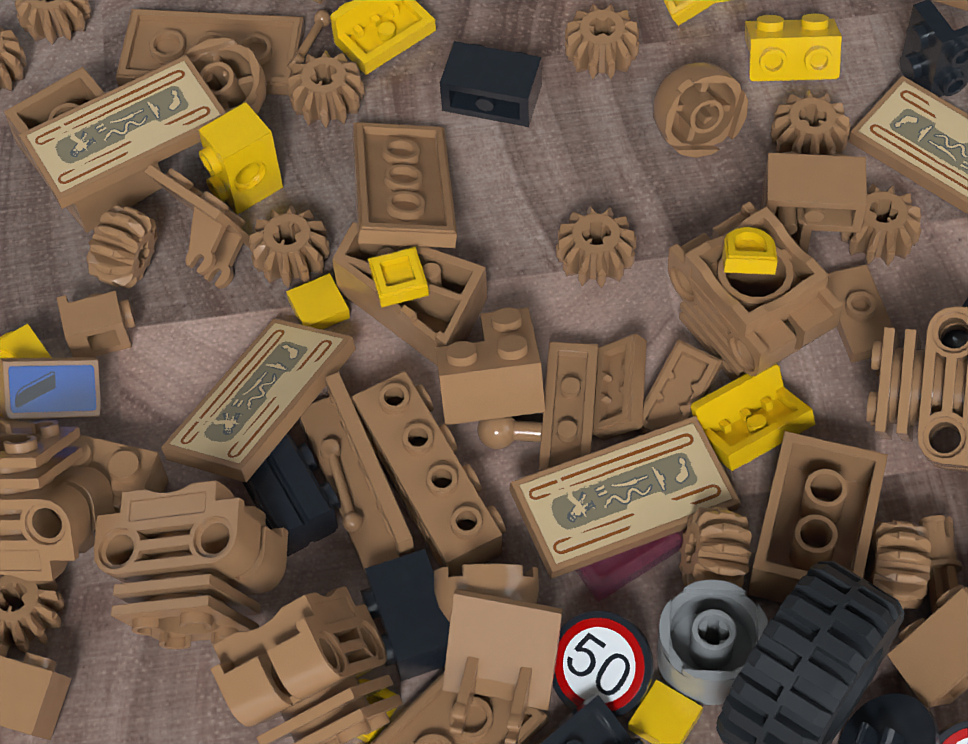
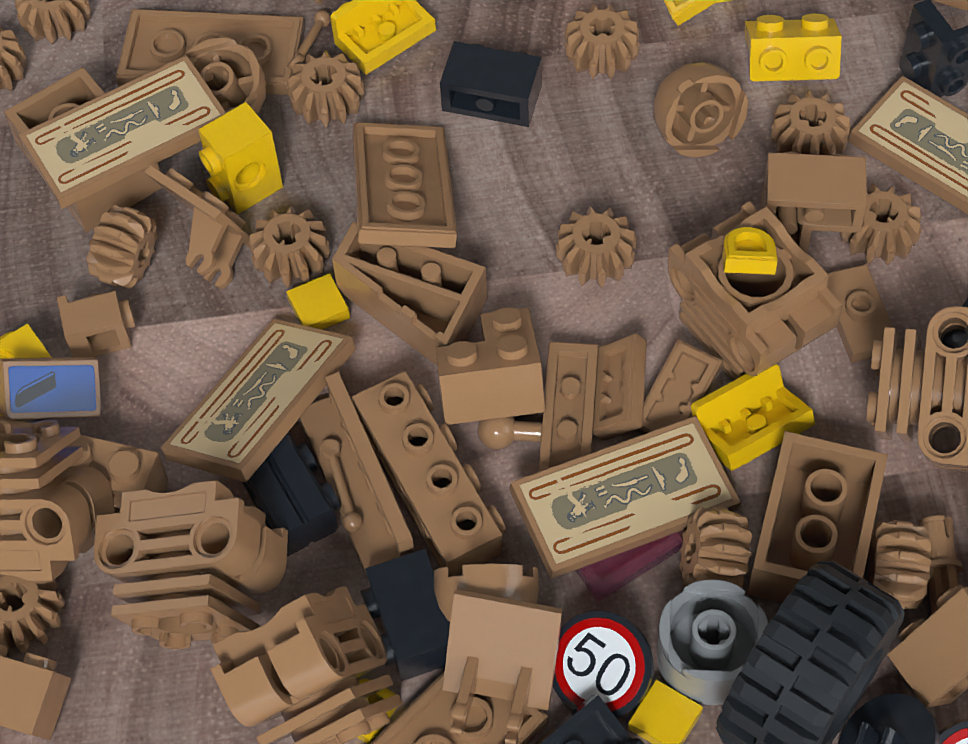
(398, 277): yellow tile -> none

